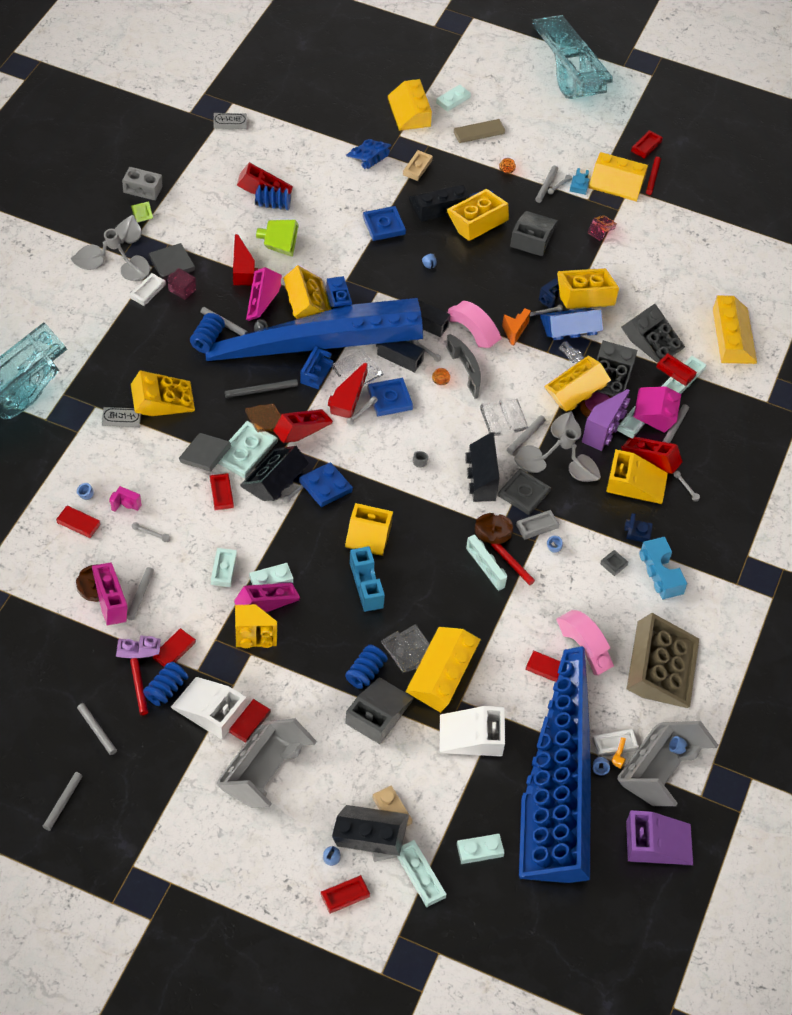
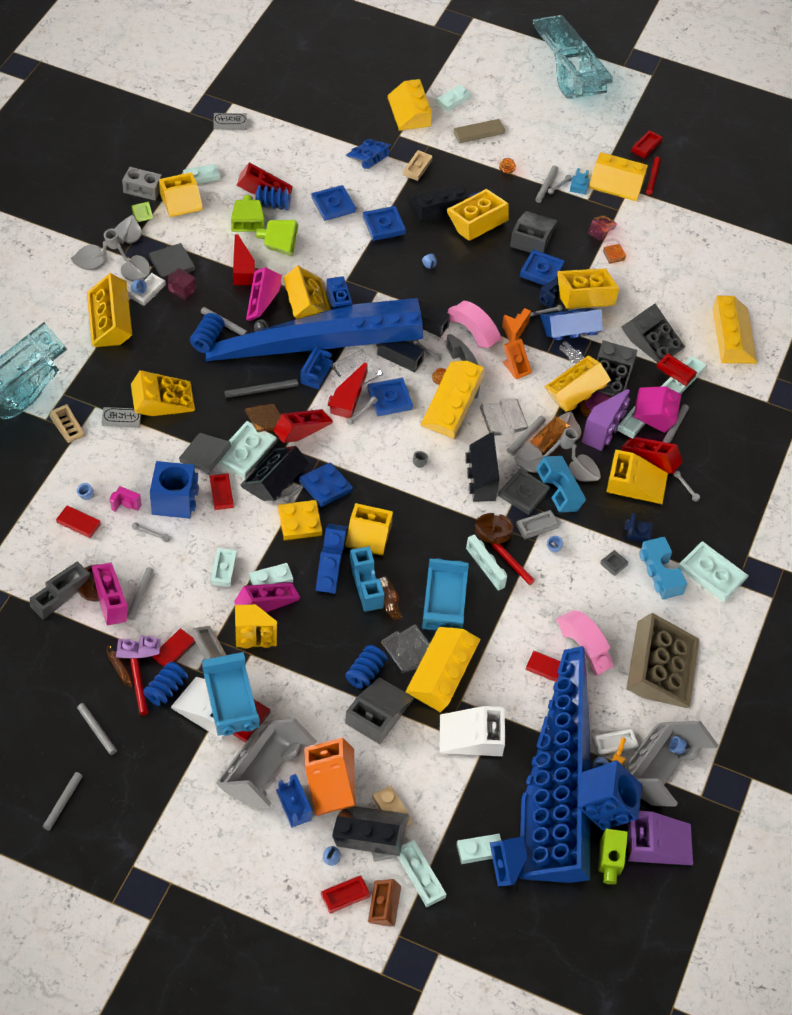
(59, 590): none -> dark grey slope
(62, 411): none -> tan slope
(109, 312): none -> yellow slope
(119, 667): none -> clear orange piece
(138, 284): none -> medium blue hinge
(173, 476): none -> blue brick
(180, 194): none -> yellow slope
(204, 173): none -> light aqua plate
(207, 642): none -> light grey tile
(230, 694): none -> dark azure panel
(247, 215): none -> lime torso
(294, 801): none -> blue hinge
(300, 520): none -> yellow plate
(331, 558): none -> blue arch
(331, 775): none -> orange slope
(333, 202): none -> blue plate
(384, 902): none -> dark orange slope
(391, 598): none -> clear orange plate
(445, 594): none -> dark azure panel
(453, 398): none -> yellow slope
(508, 859): none -> blue slope
(516, 359): none -> orange slope
(541, 267): none -> blue plate
(549, 434): none -> clear orange plate
(568, 495): none -> dark azure arch
(609, 795): none -> blue brick
(612, 848): none -> lime torso
(614, 253): none -> clear orange tile
(713, 571): none -> light aqua tile

